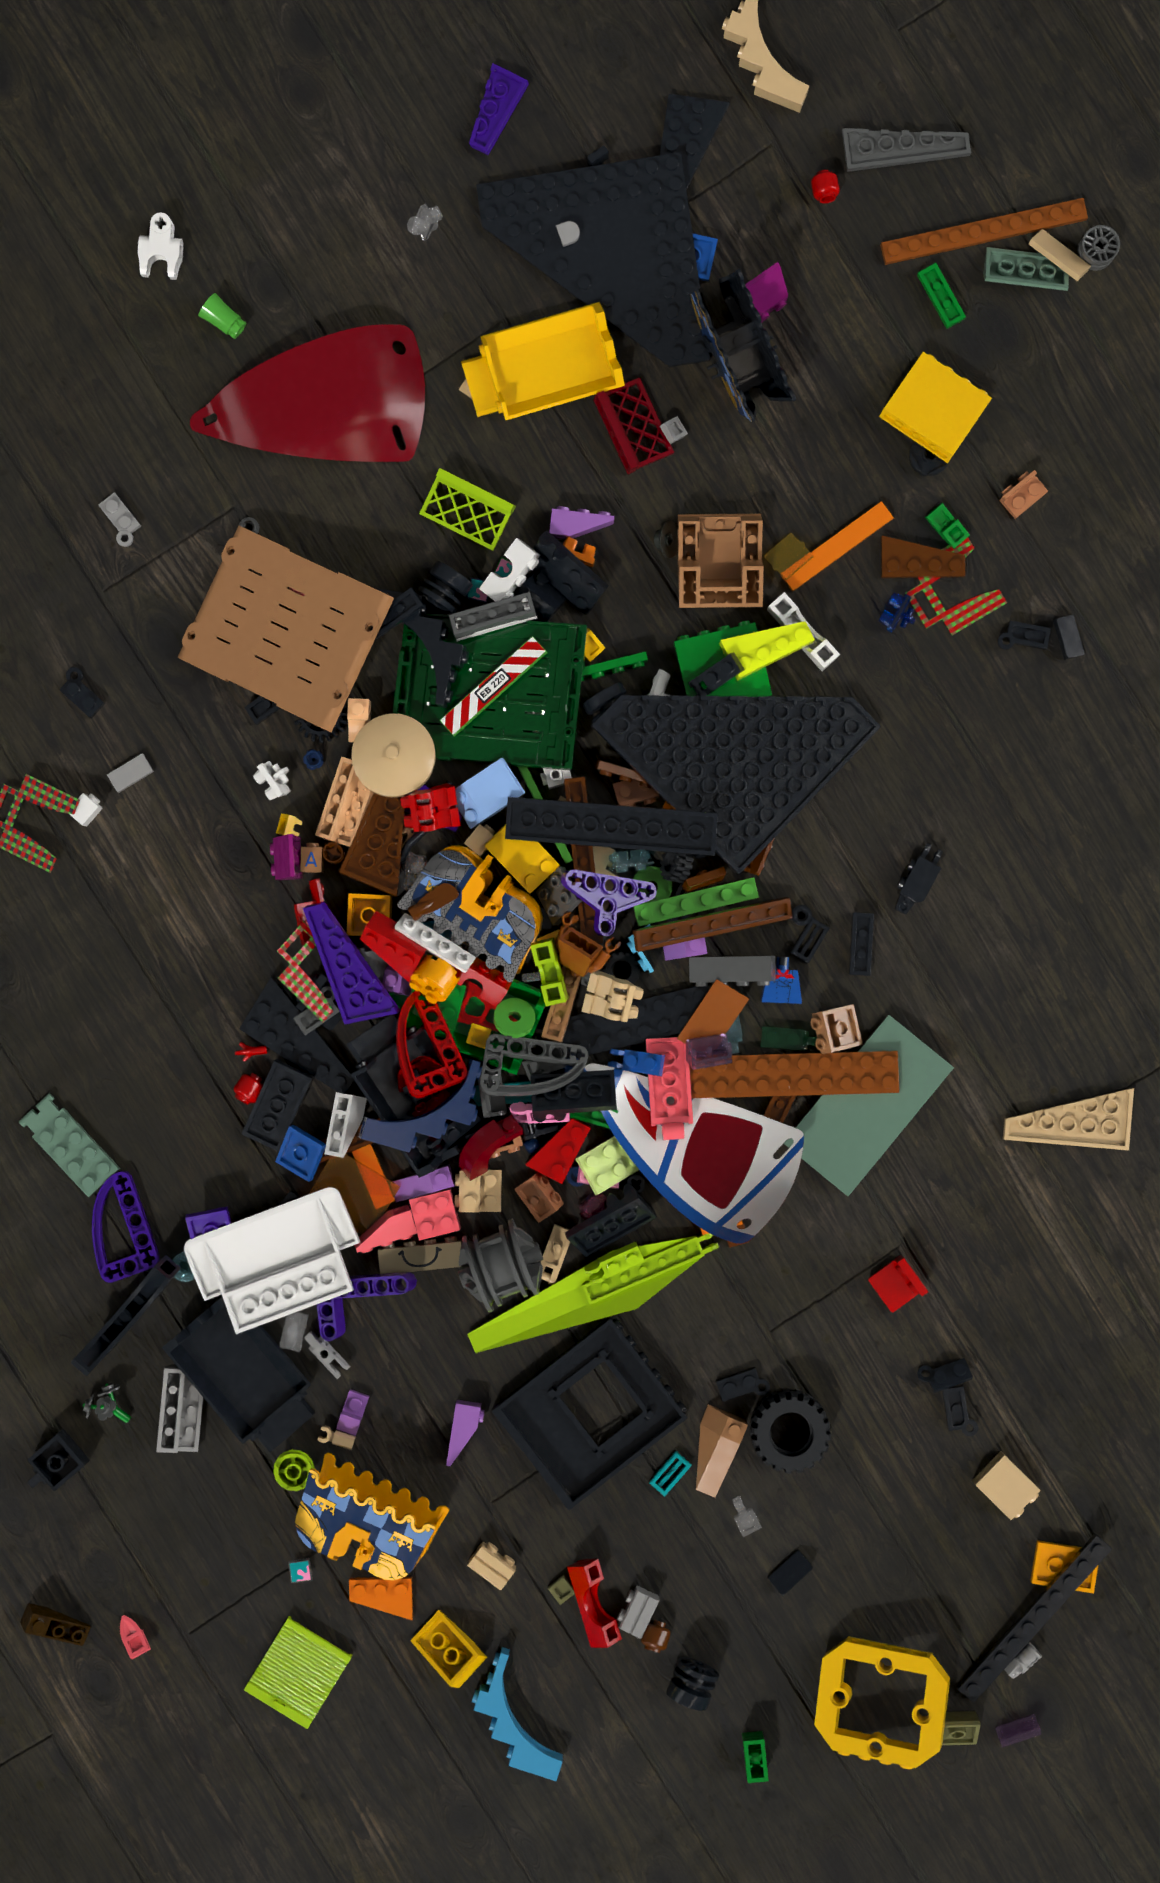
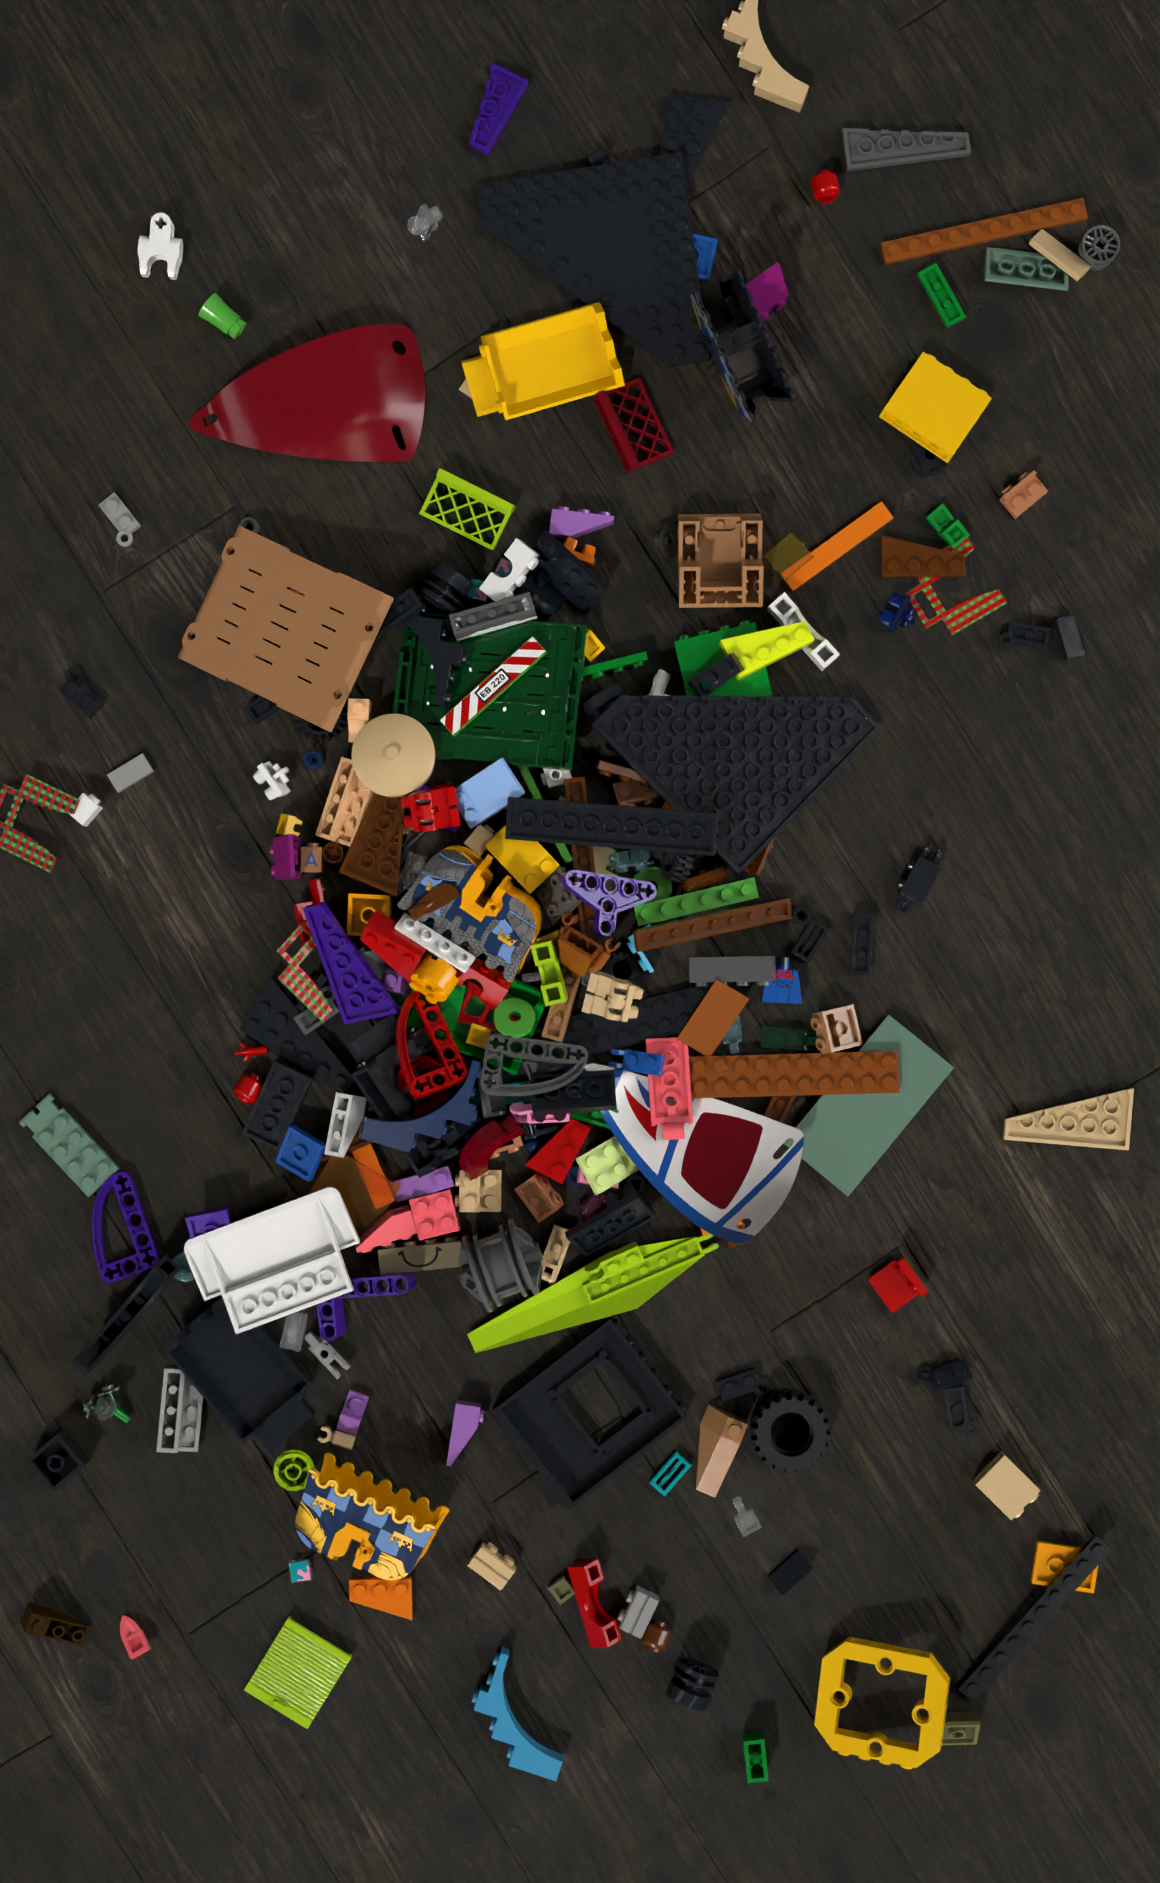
(448, 1649): yellow slope -> none
(568, 232): light grey tile -> none
(673, 430): light grey plate -> none
(685, 949): medium lavender slope -> none
(708, 1051): hinge -> none
(1018, 1730): clear purple hinge -> none
(1023, 1661): light grey hinge -> none

